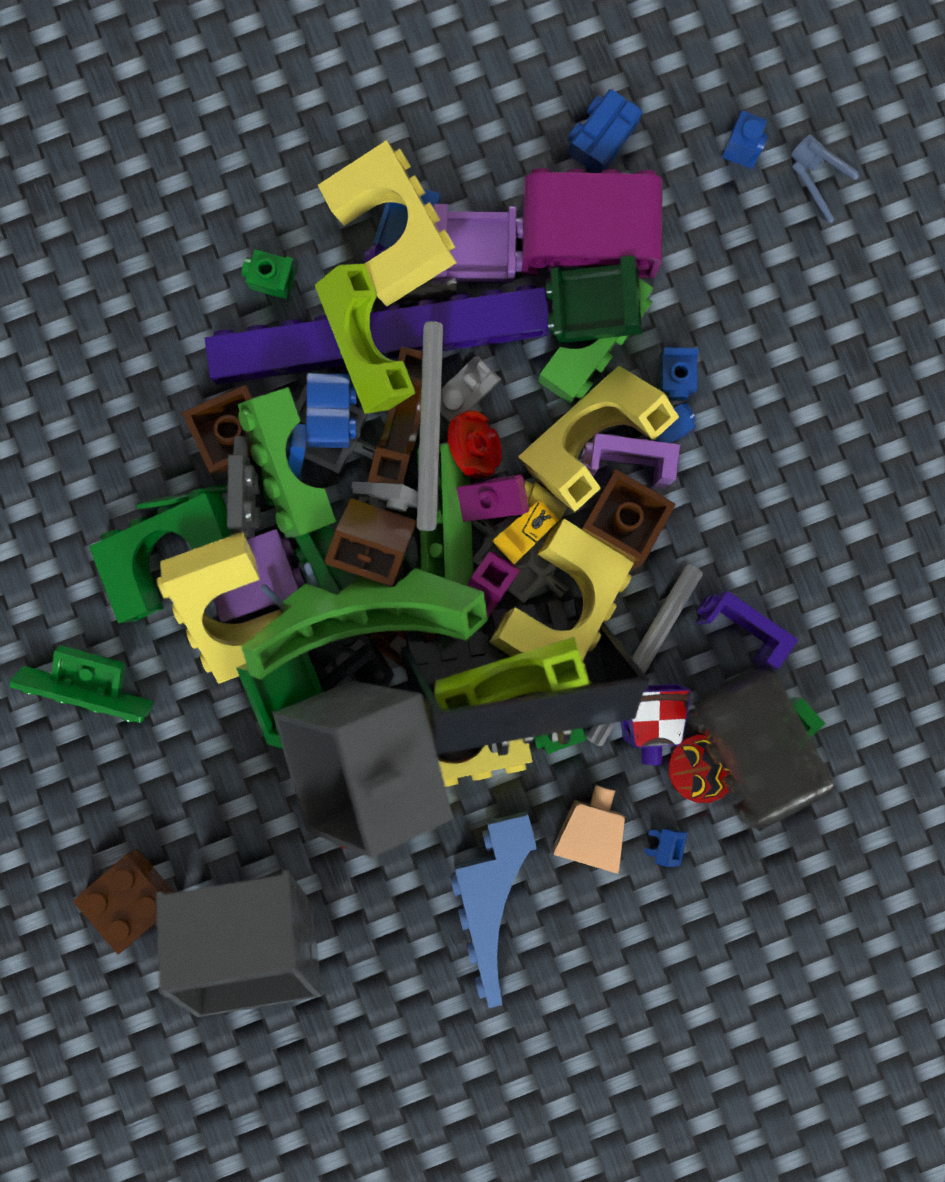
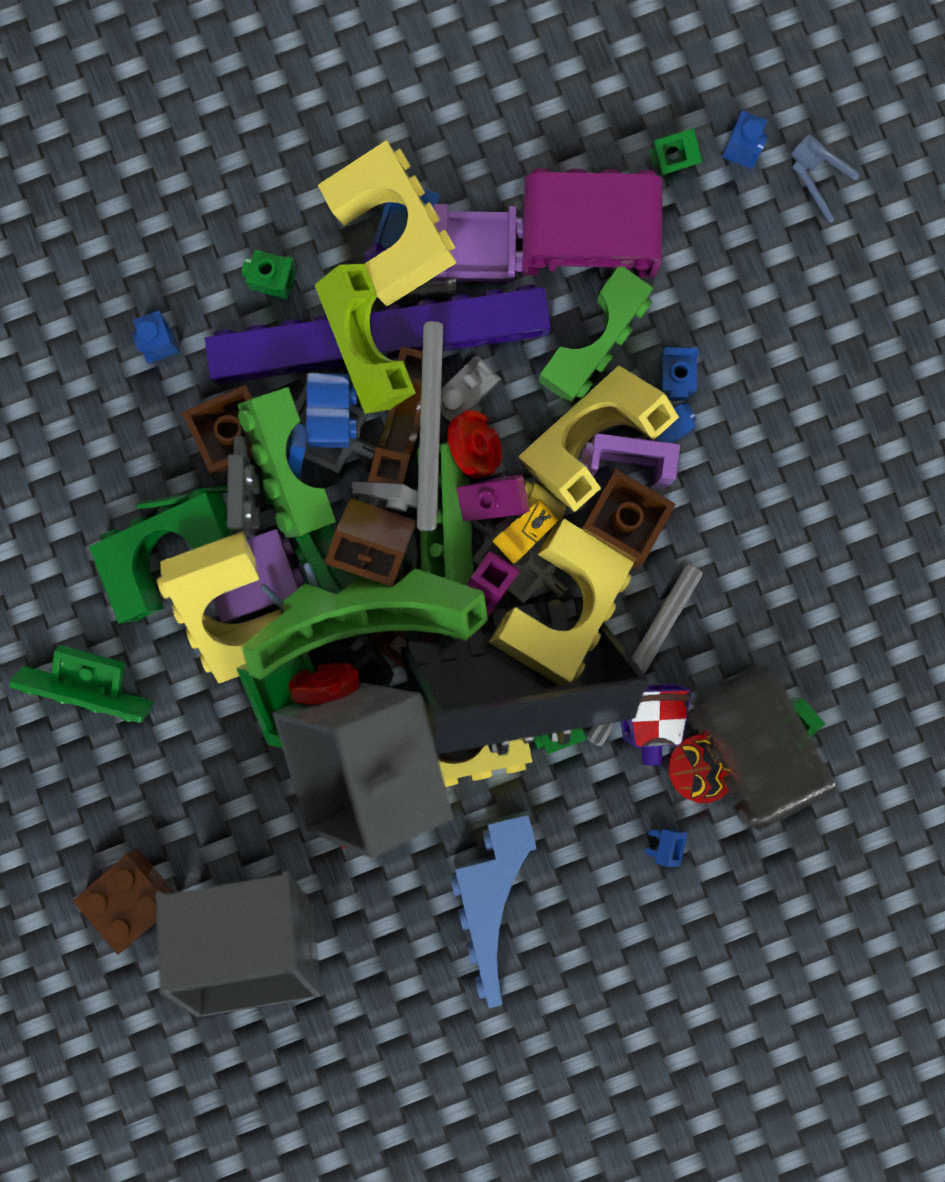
(154, 337): none -> blue brick
(325, 685): none -> red tile
(539, 670): lime arch -> none
(592, 832): light nougat torso -> none
(595, 302): dark green panel -> none
(604, 132): blue brick -> none
(687, 147): none -> green brick
(776, 641): dark purple panel -> none

